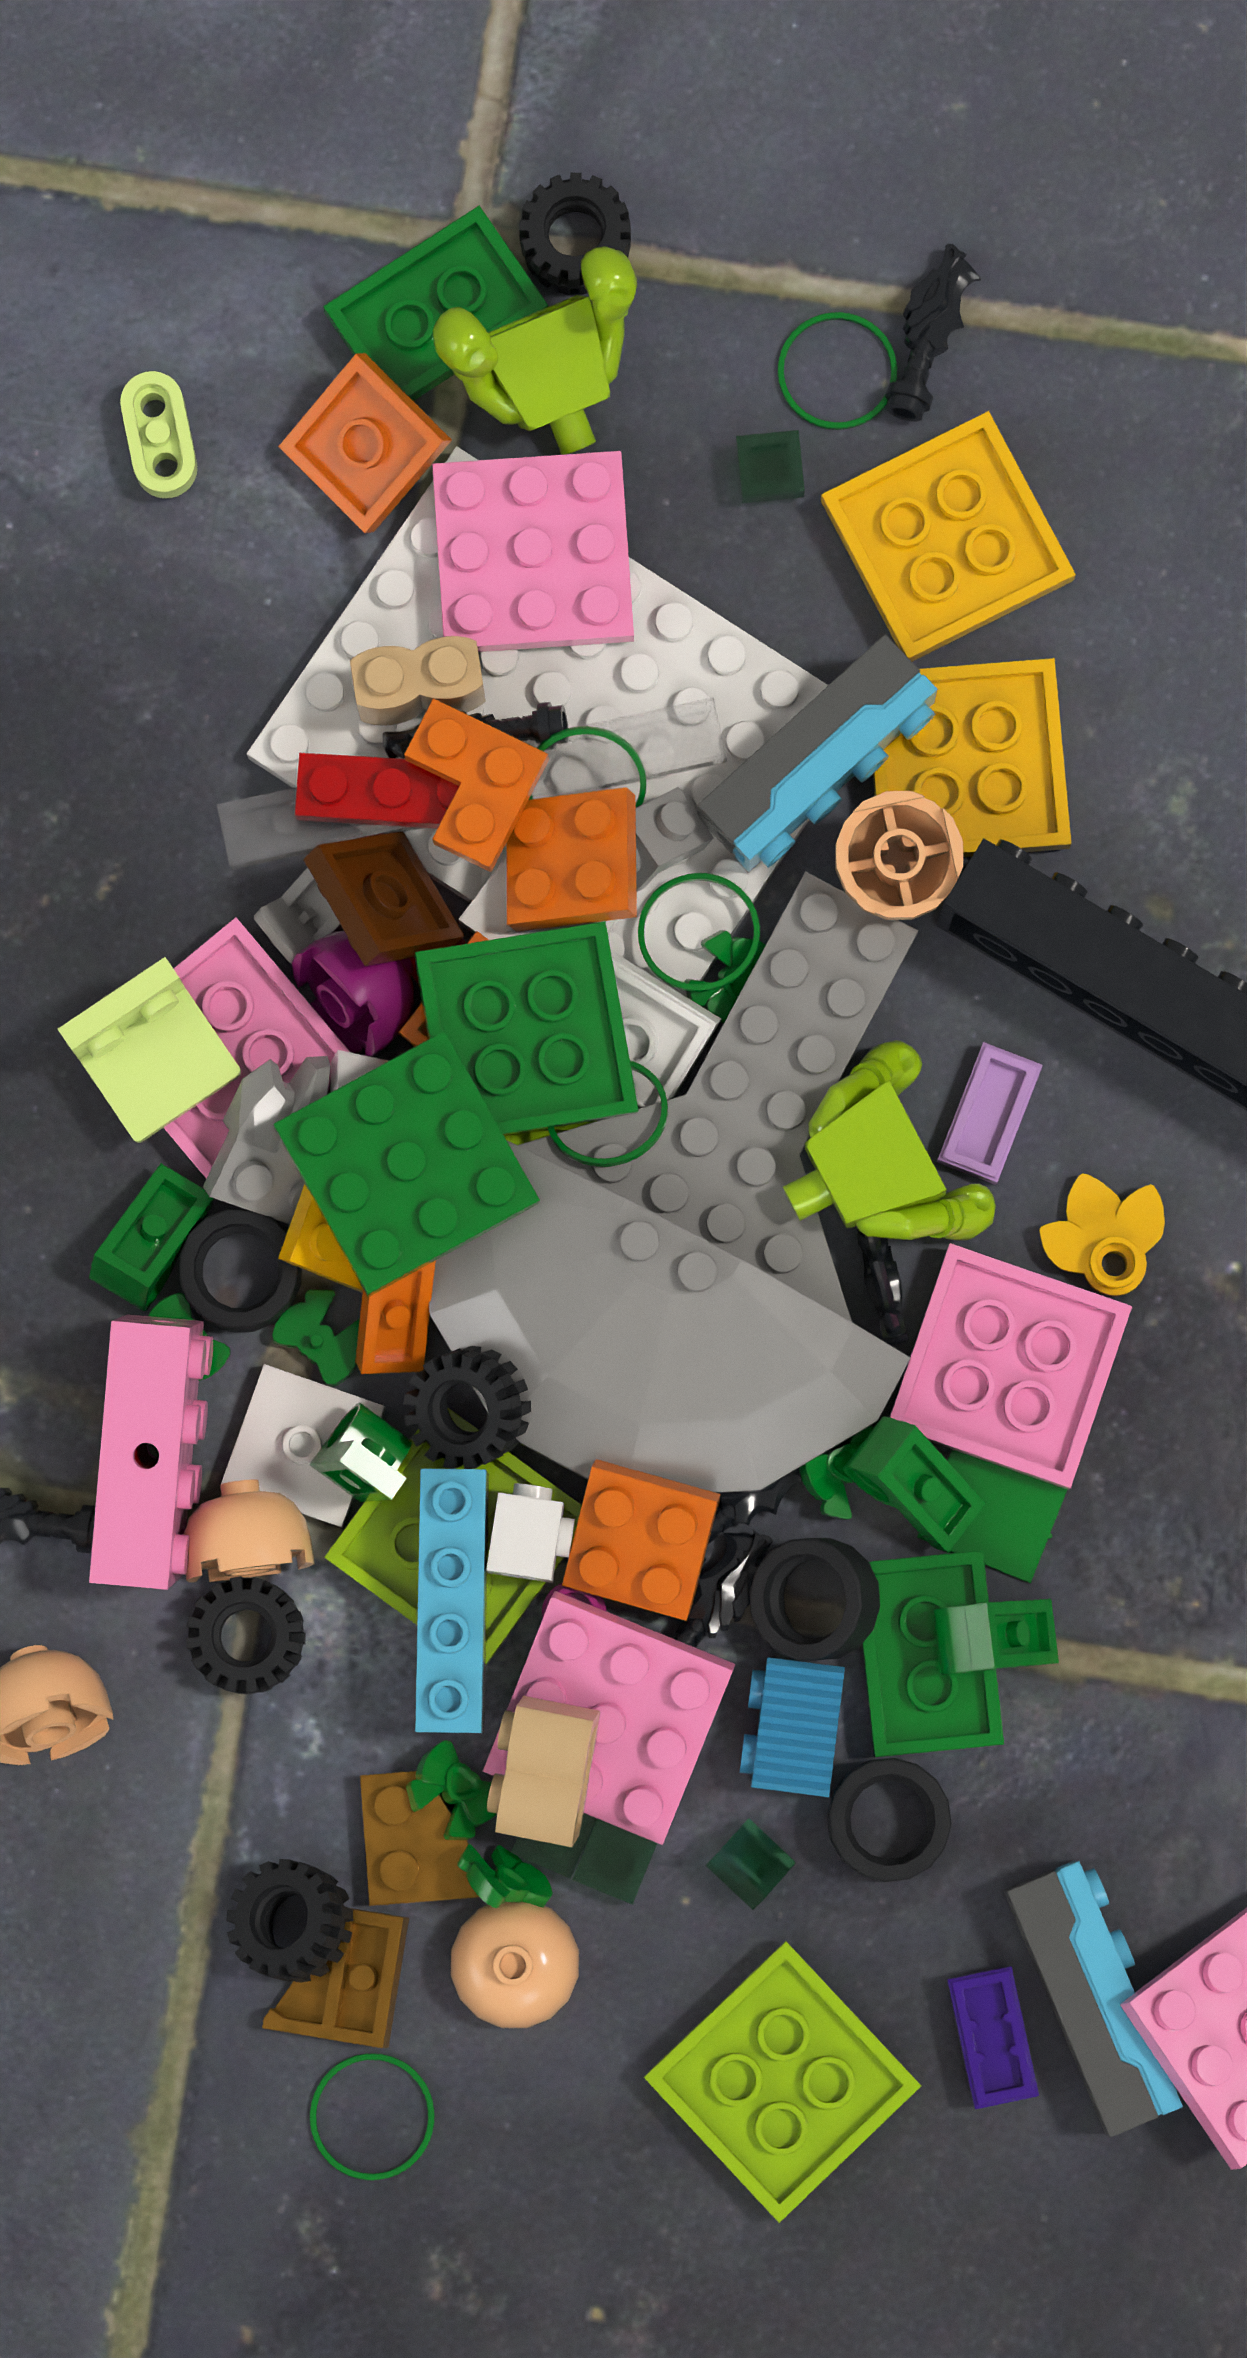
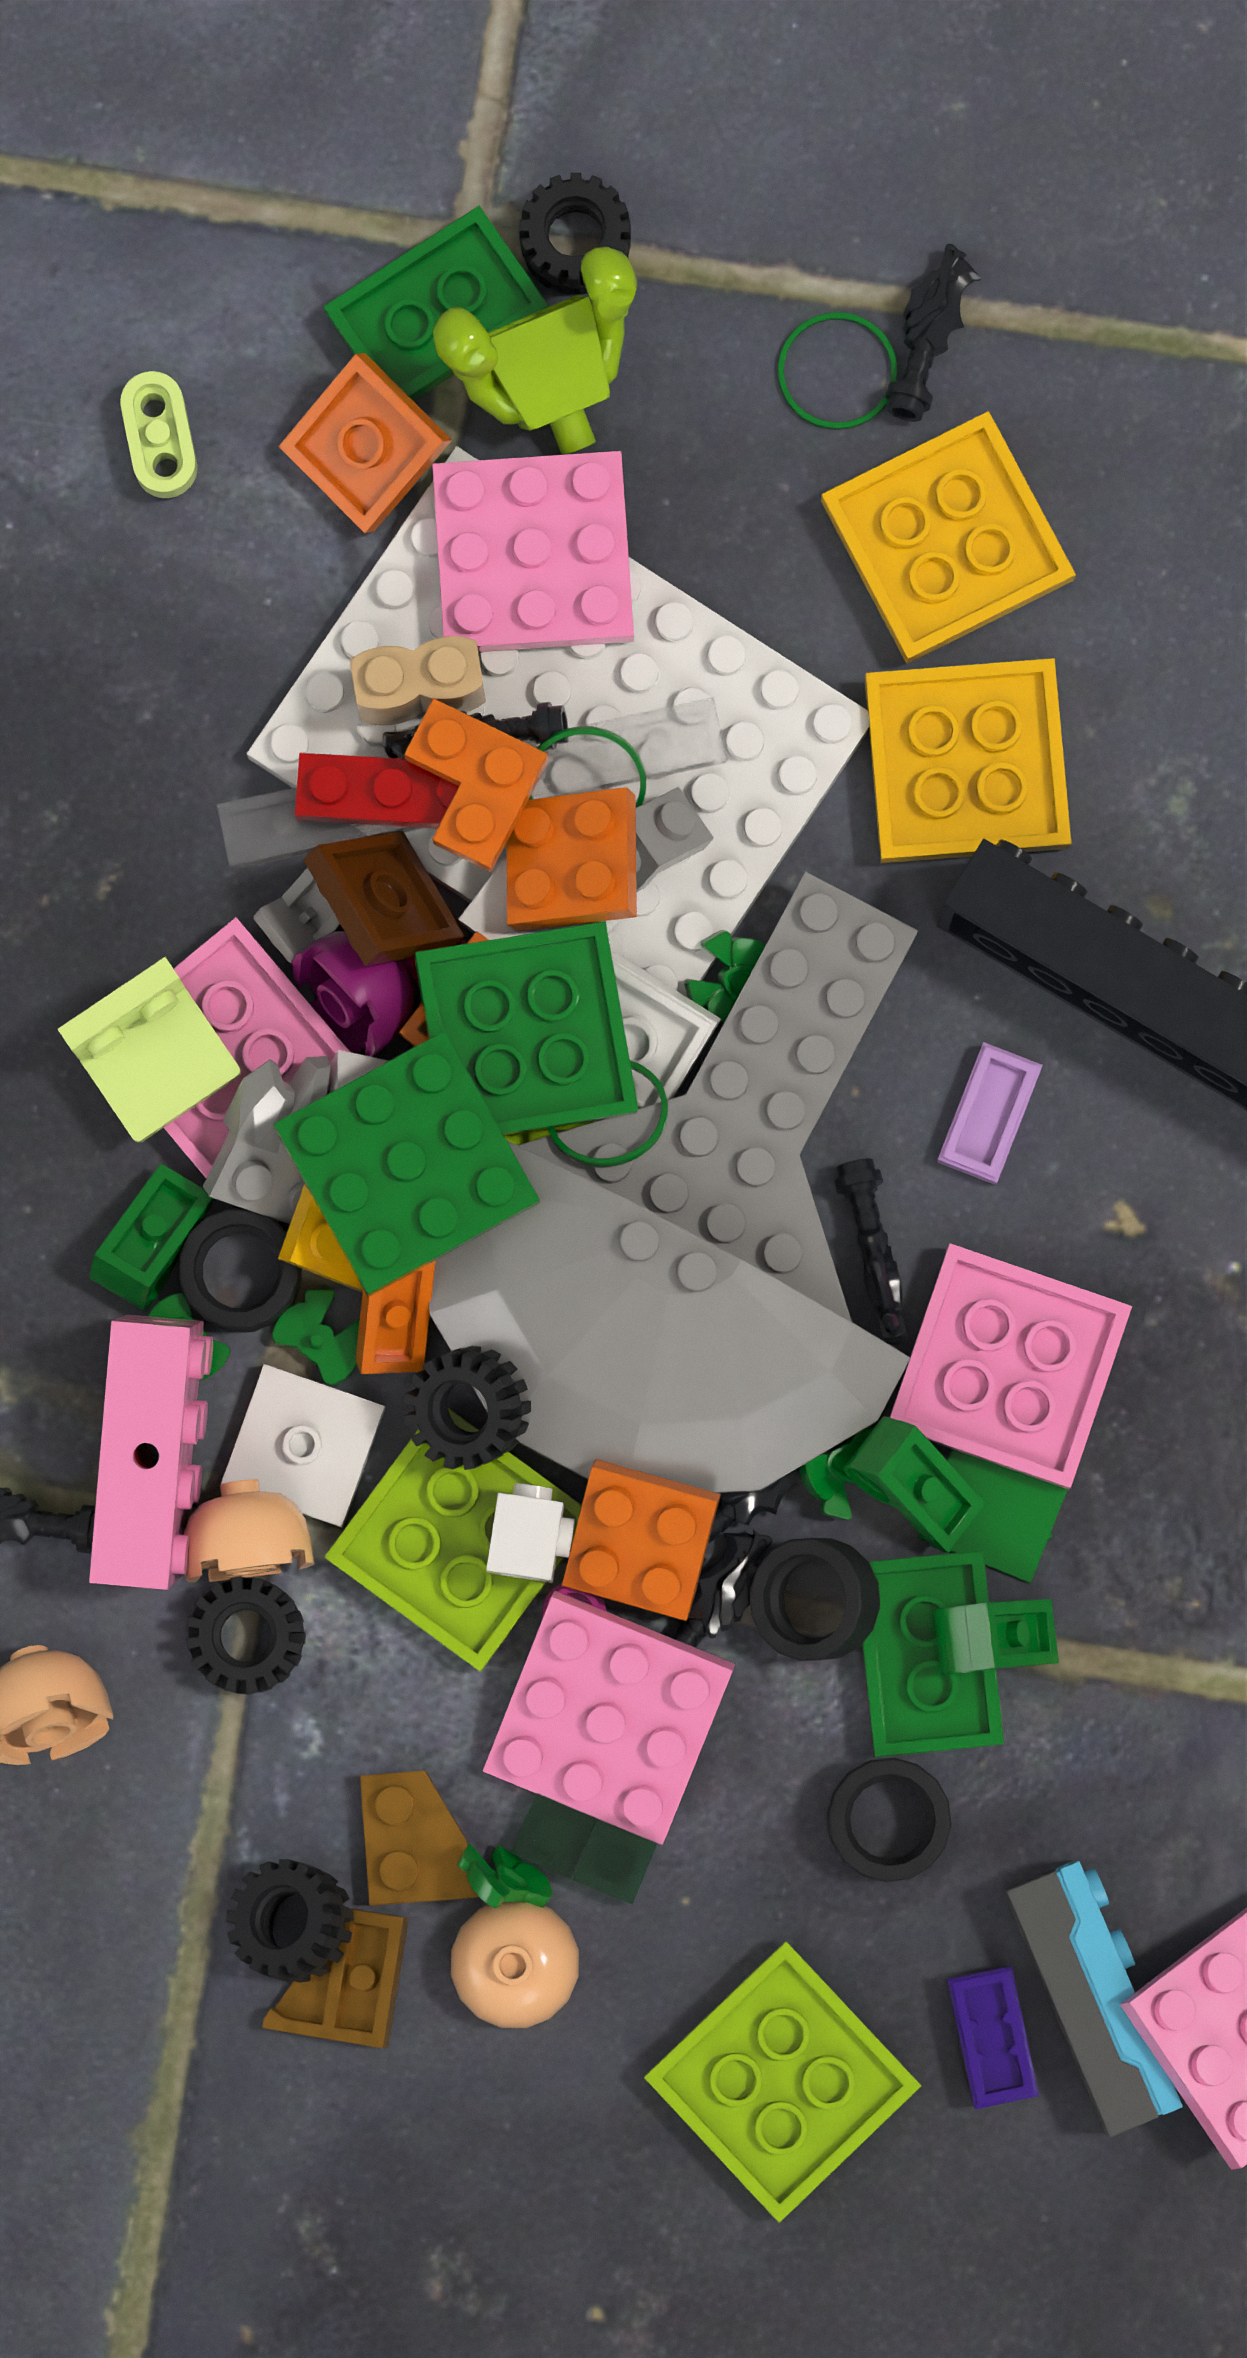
(313, 2119): green piece -> none
(364, 1456): green plate -> none
(444, 1774): green piece -> none
(452, 1601): medium azure piece -> none
(545, 1770): tan brick -> none
(698, 877): green piece -> none
(750, 1864): clear green plate -> none
(770, 466): clear green plate -> none
(795, 1726): dark azure brick -> none
(817, 754): piece -> none
(875, 1163): lime torso -> none
(899, 855): light nougat cylinder -> none
(1104, 1226): yellow plate -> none

